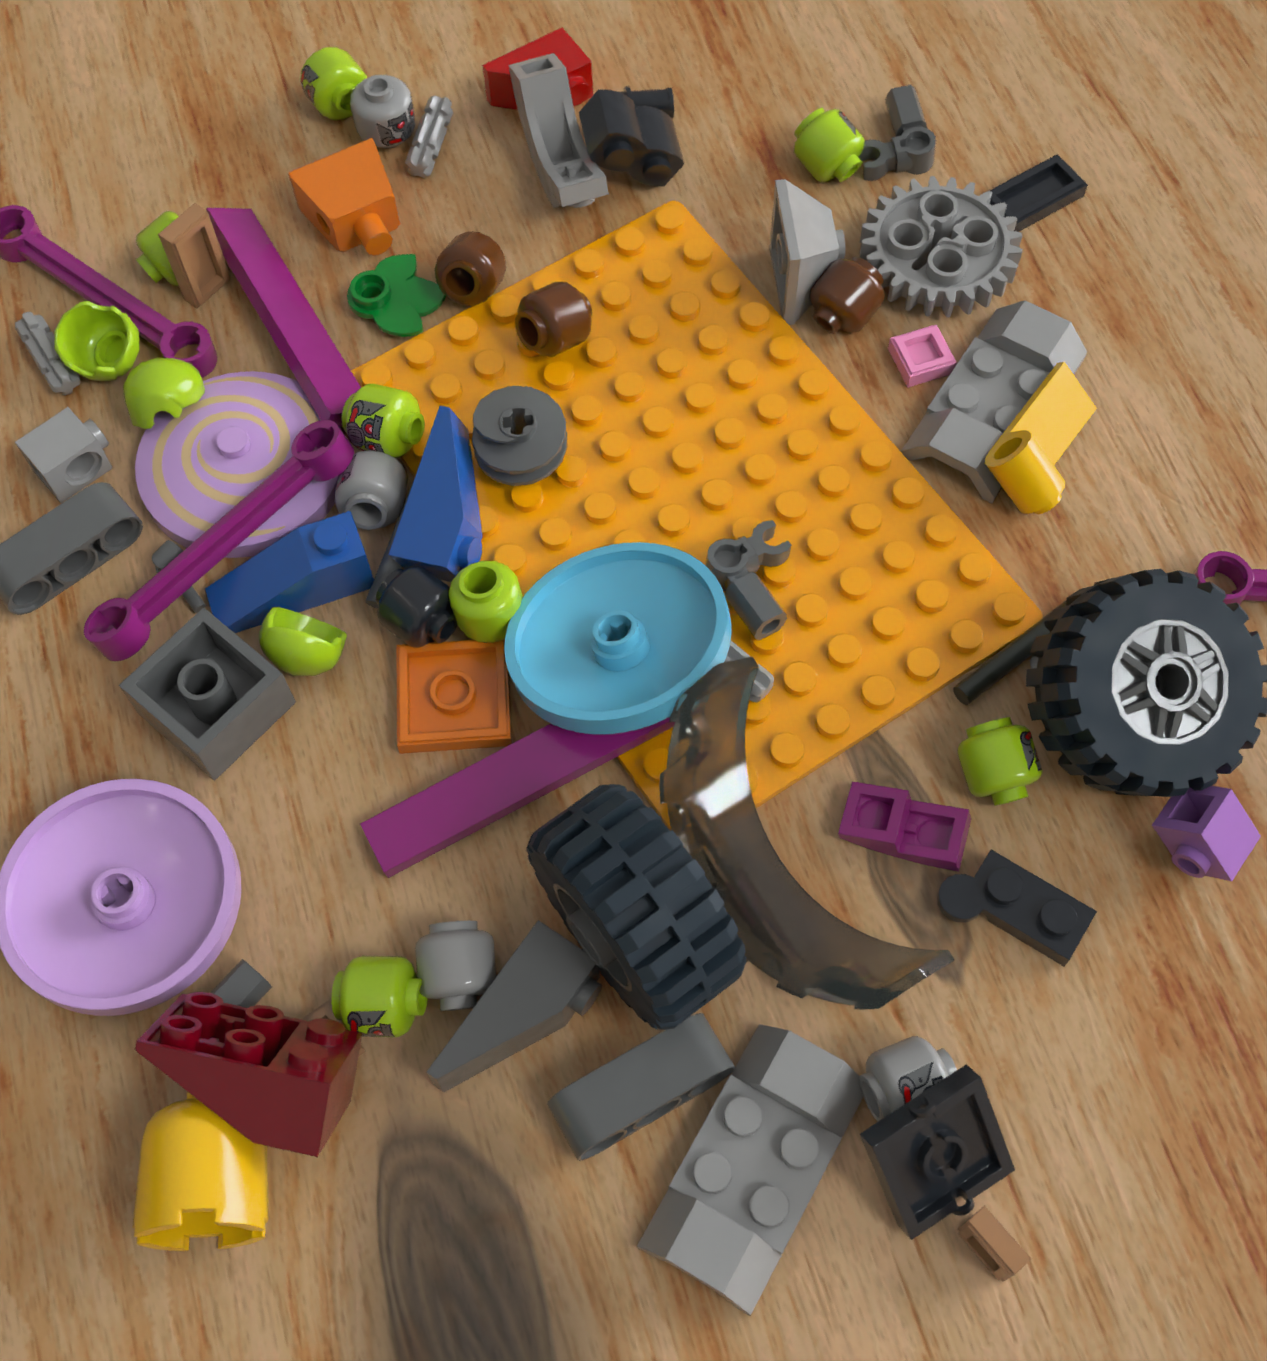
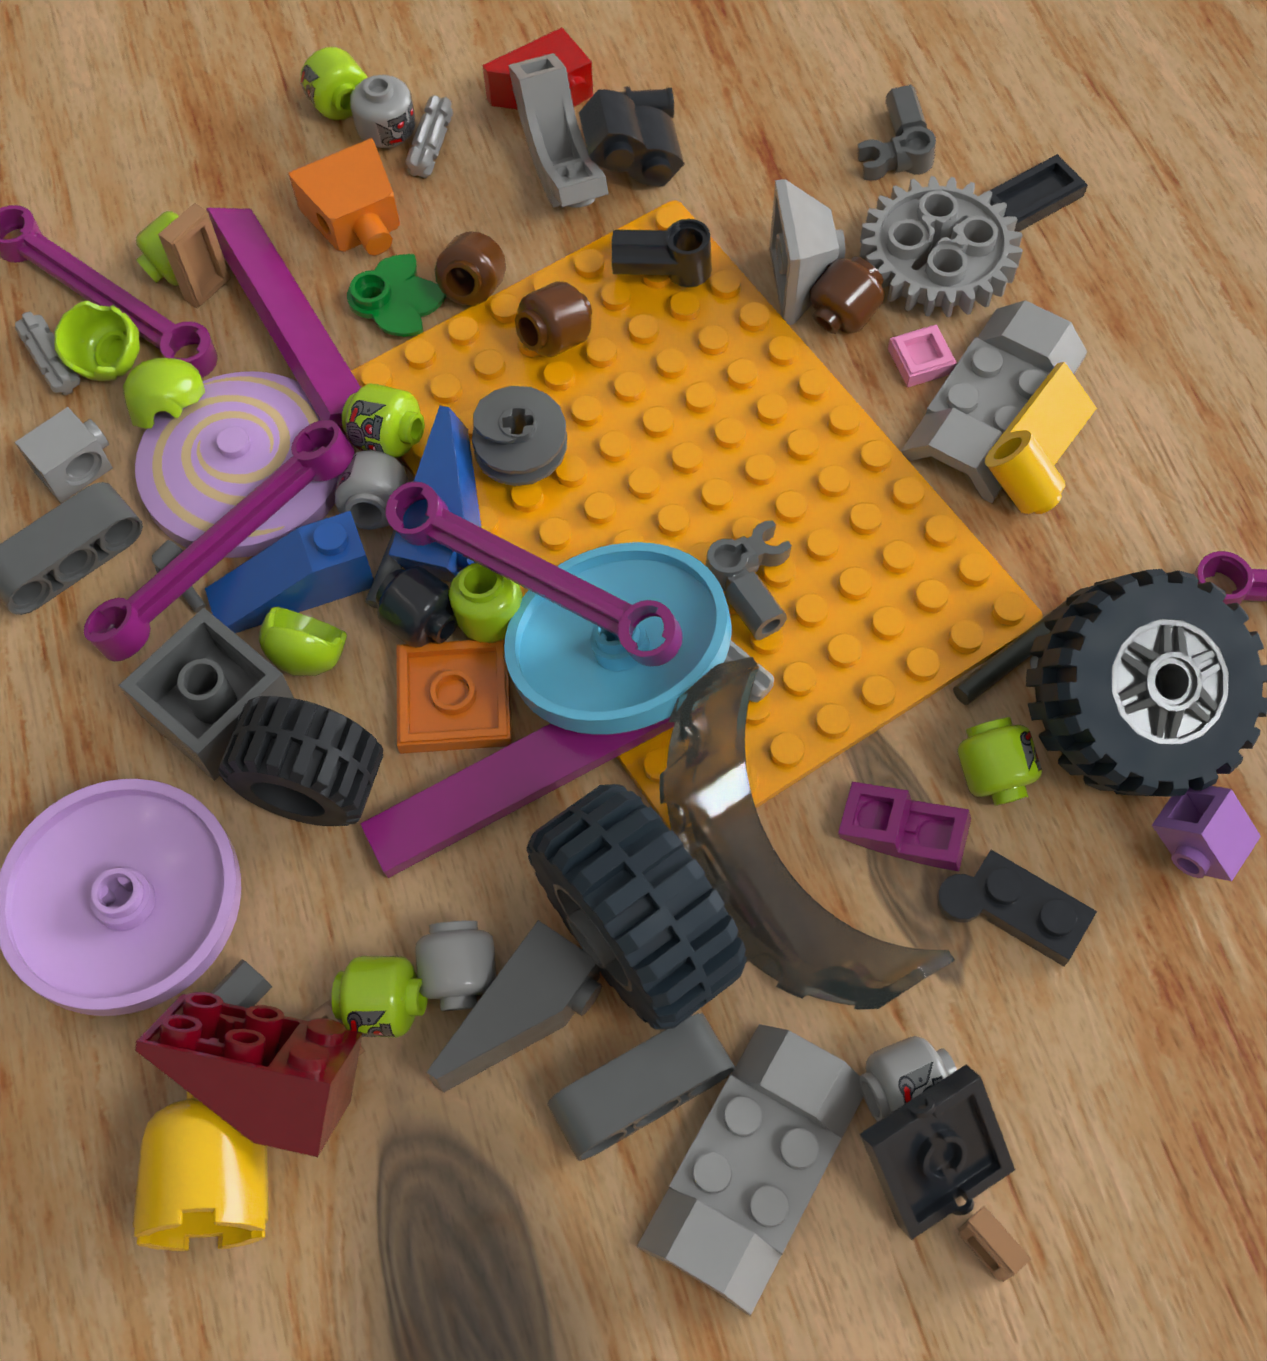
(301, 761): none -> black tyre
(533, 573): none -> magenta piece
(679, 252): none -> black piece
(829, 145): lime head -> none

